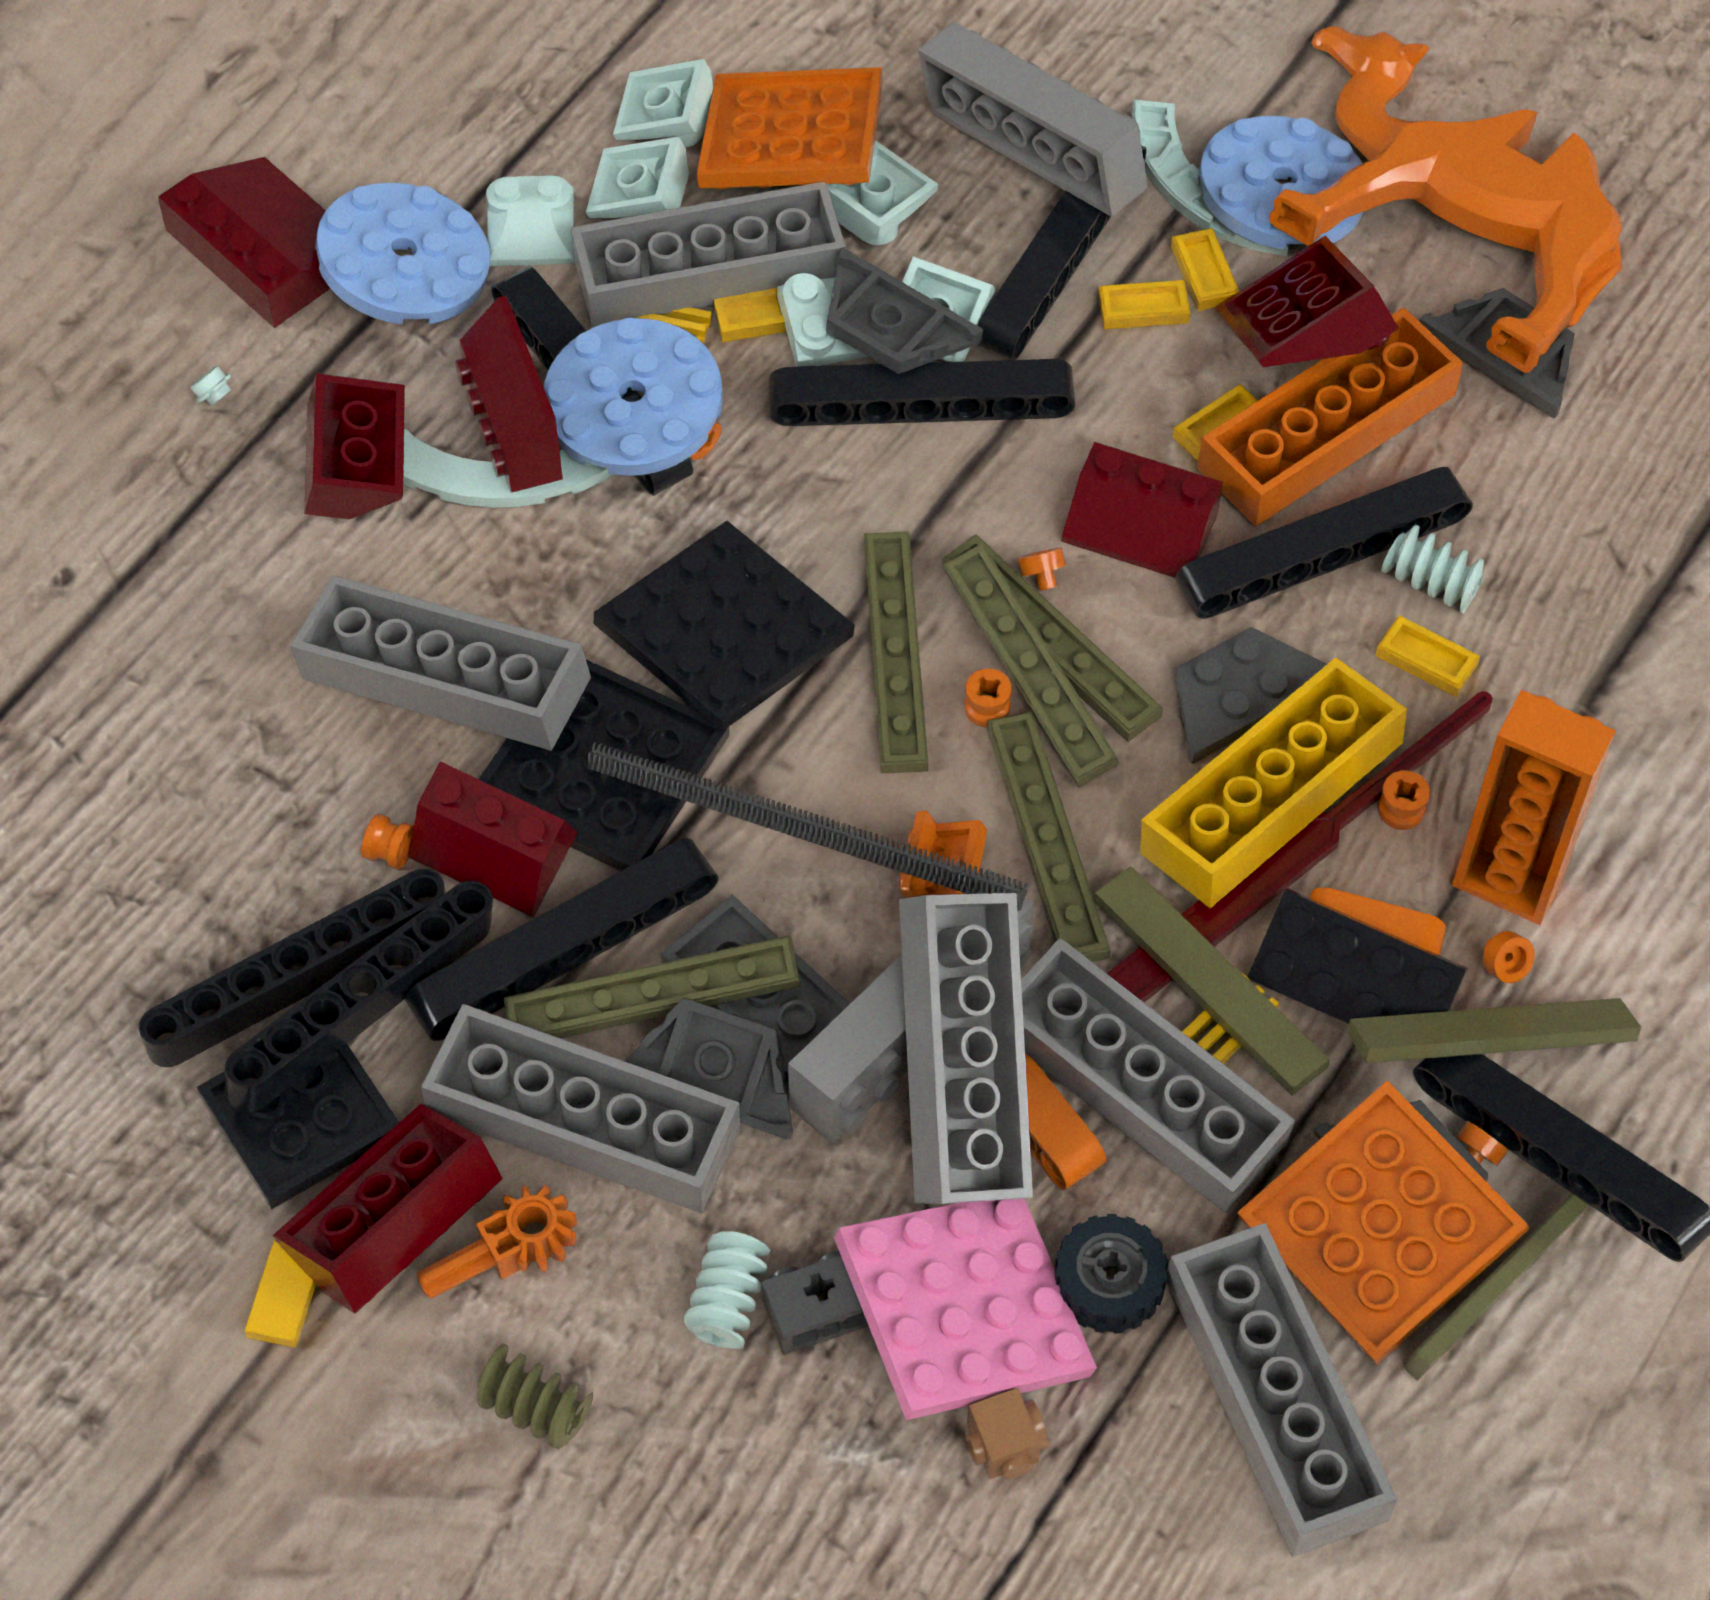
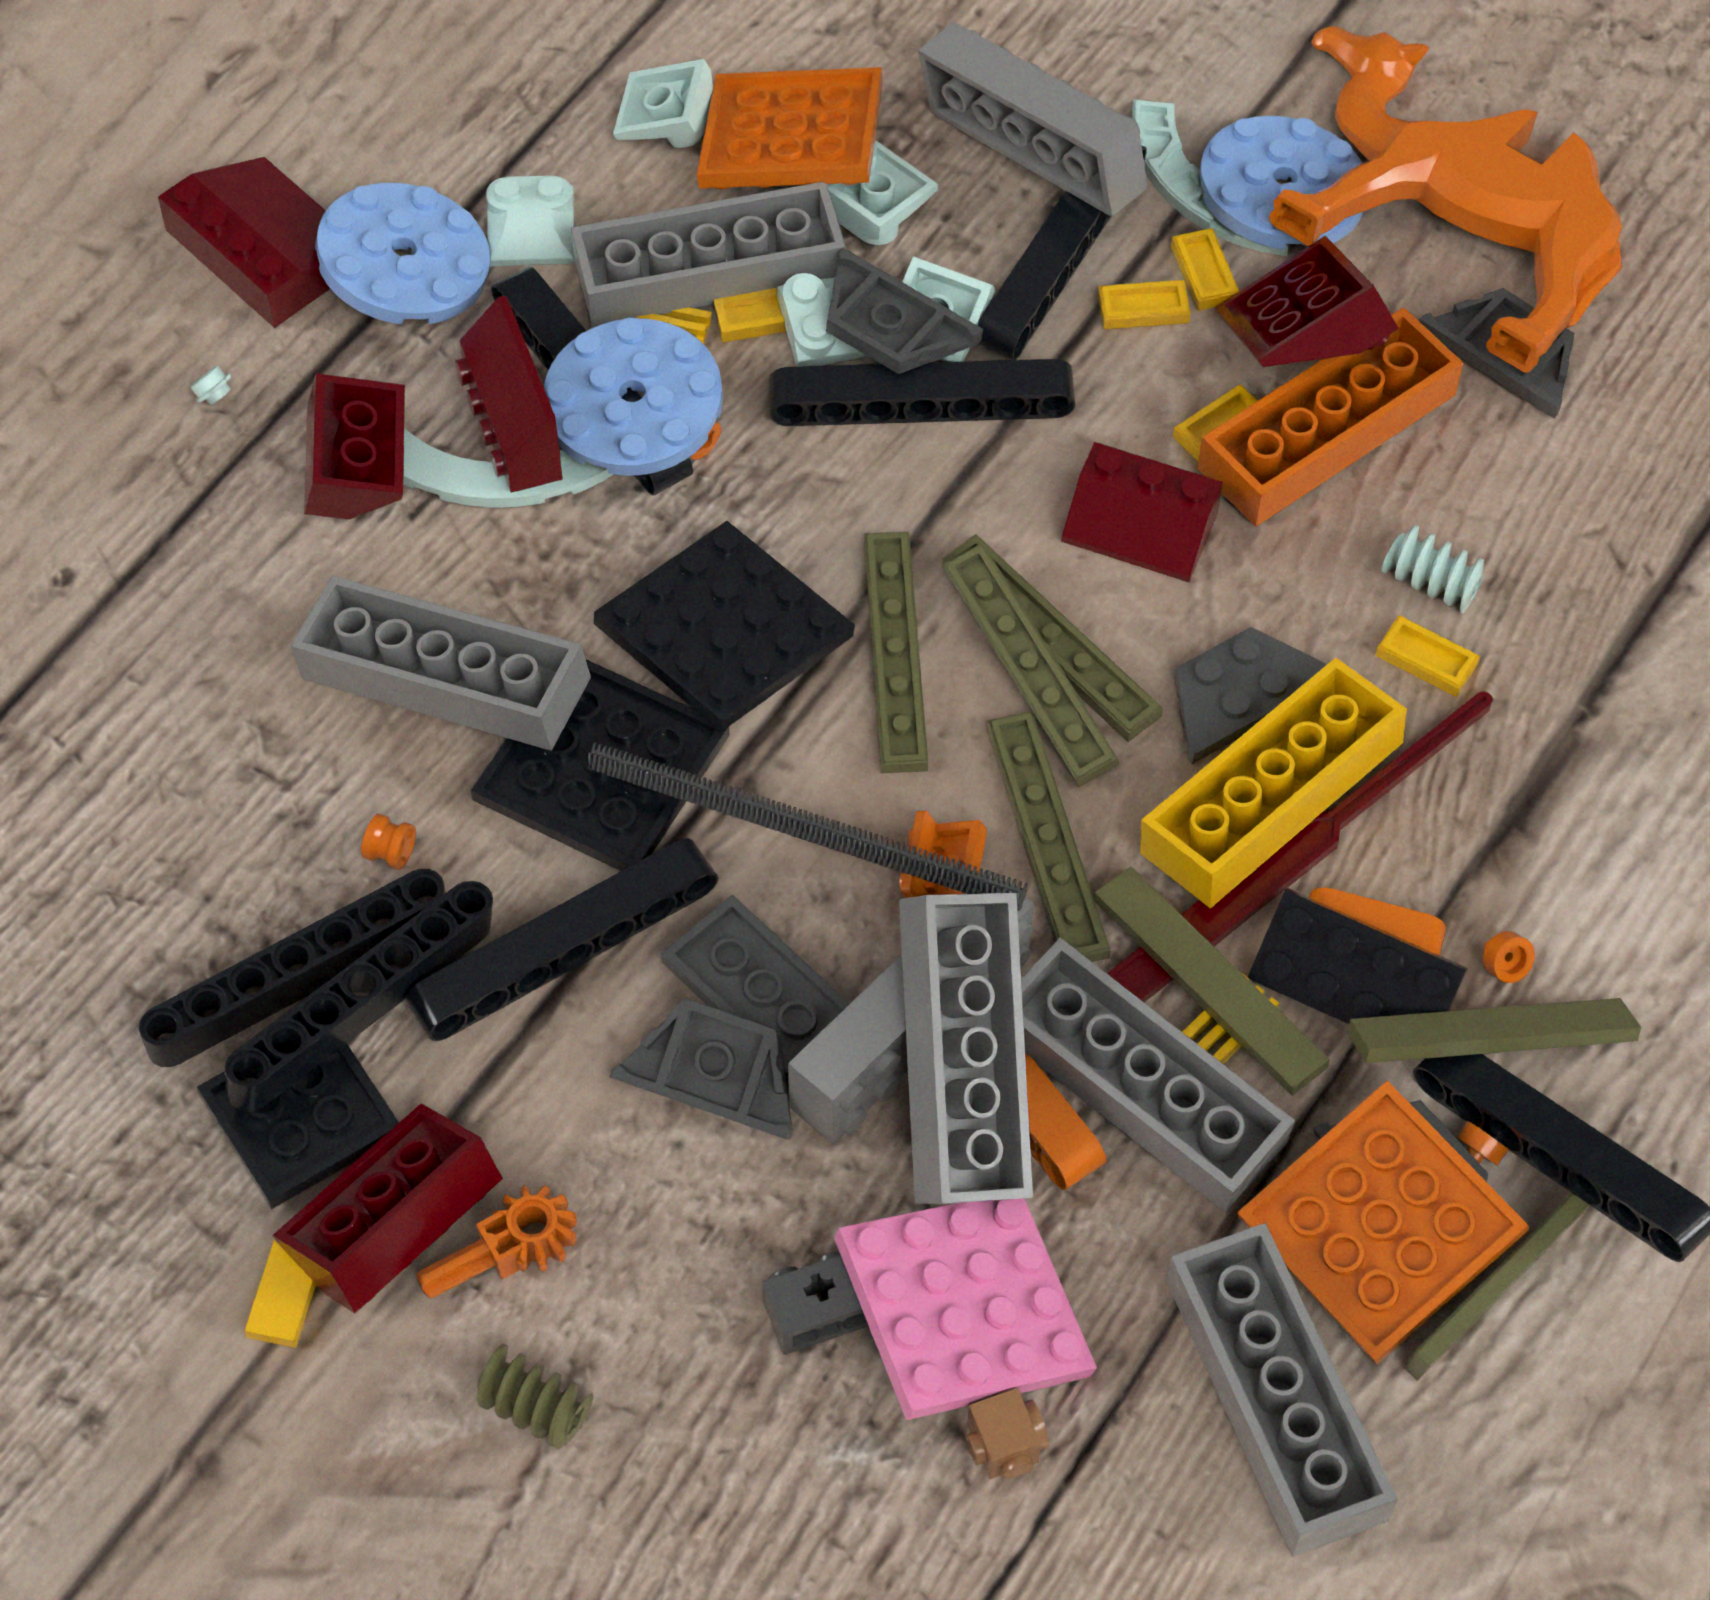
(489, 838): dark red slope -> none
(582, 1108): light grey brick -> none
(639, 179): light aqua slope -> none
(657, 989): olive tile -> none
(723, 1288): light aqua piece -> none
(981, 707): orange wheel -> none
(1042, 565): orange tile -> none
(1132, 1292): black wheel -> none
(1322, 542): black beam -> none
(1400, 811): orange wheel -> none
(1532, 805): orange brick -> none

